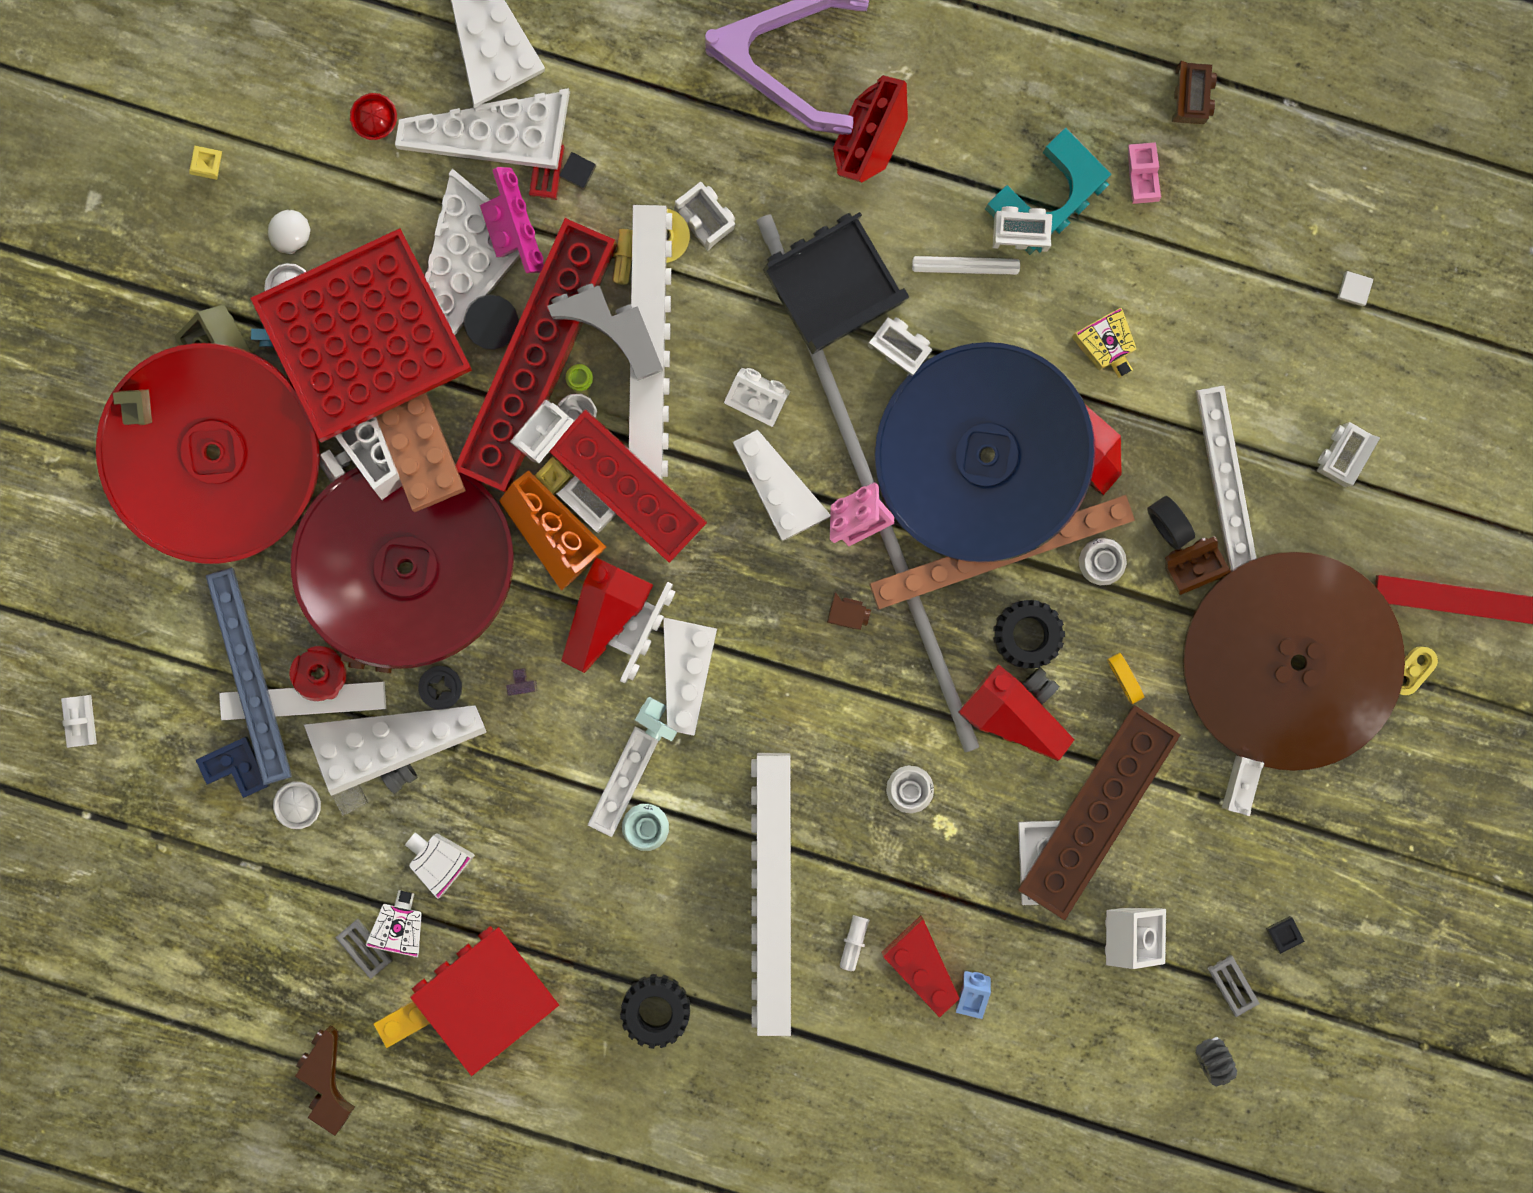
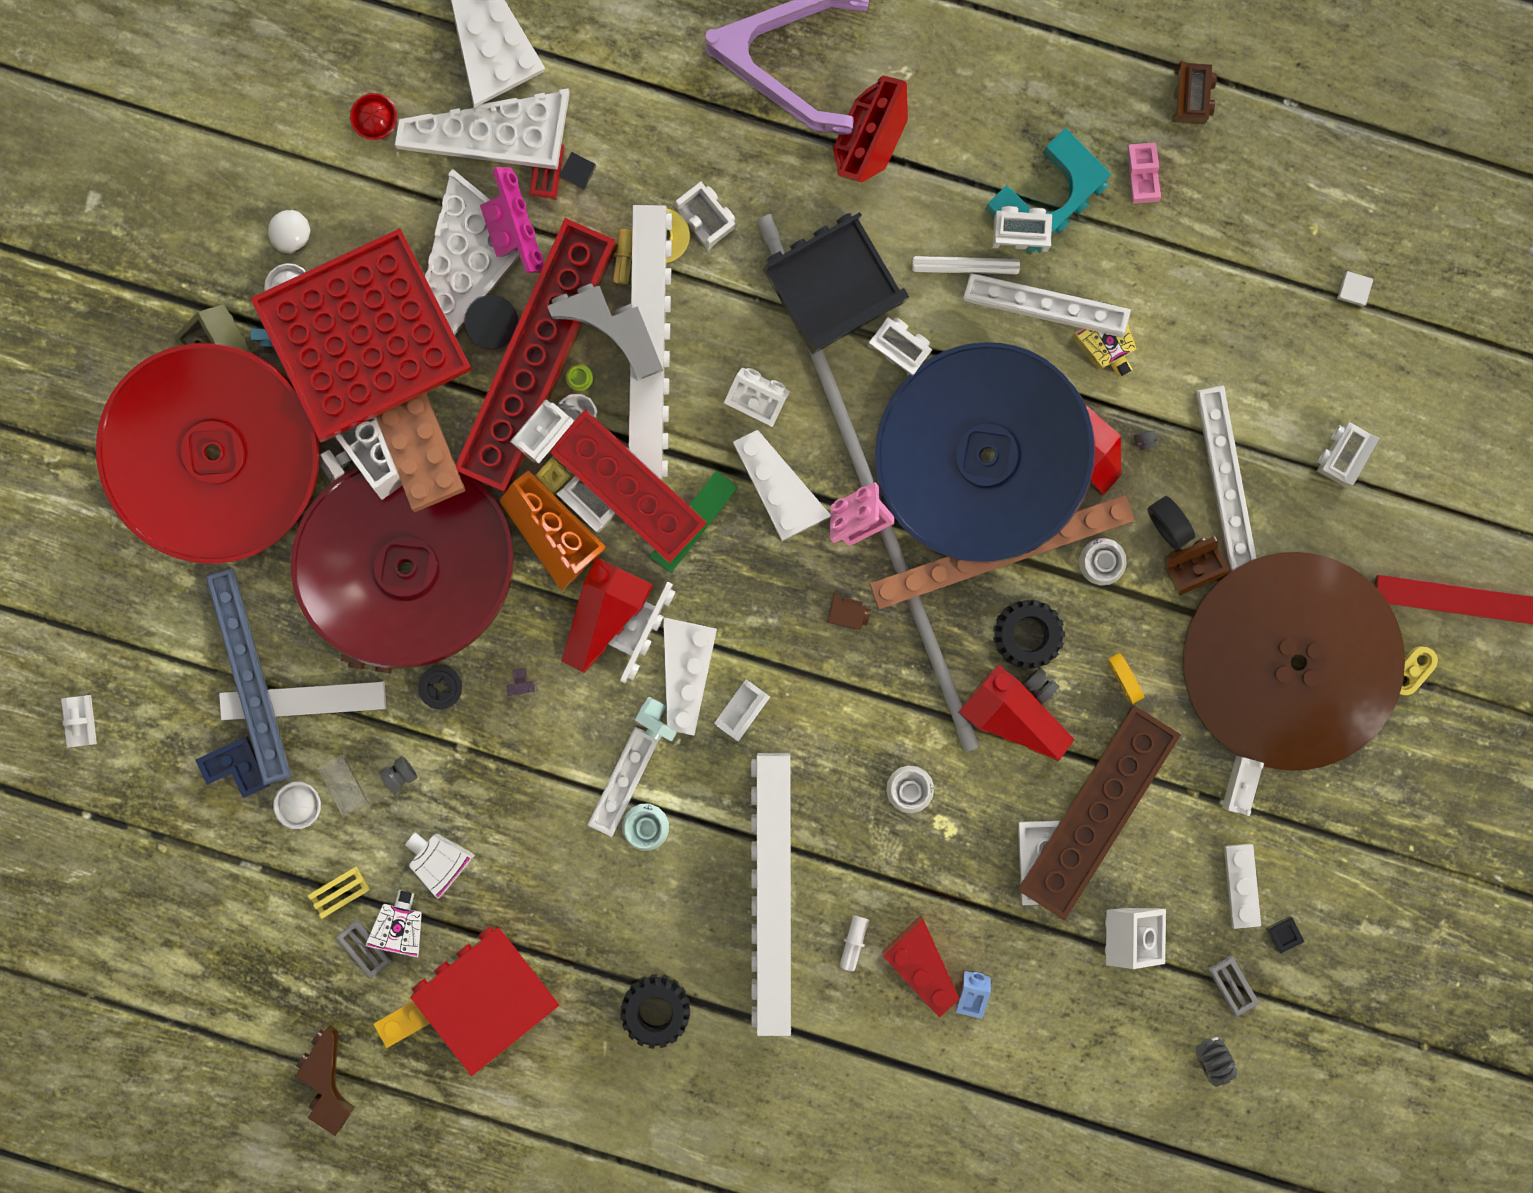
(134, 406): olive panel -> none
(205, 162): light yellow tile -> none
(318, 904): none -> light yellow tile
(325, 687): red plate -> none
(372, 746): white wing -> none
(707, 505): none -> green tile
(742, 710): none -> white hinge
(1047, 305): none -> white tile
(1146, 439): none -> dark grey plate
(1242, 886): none -> white plate

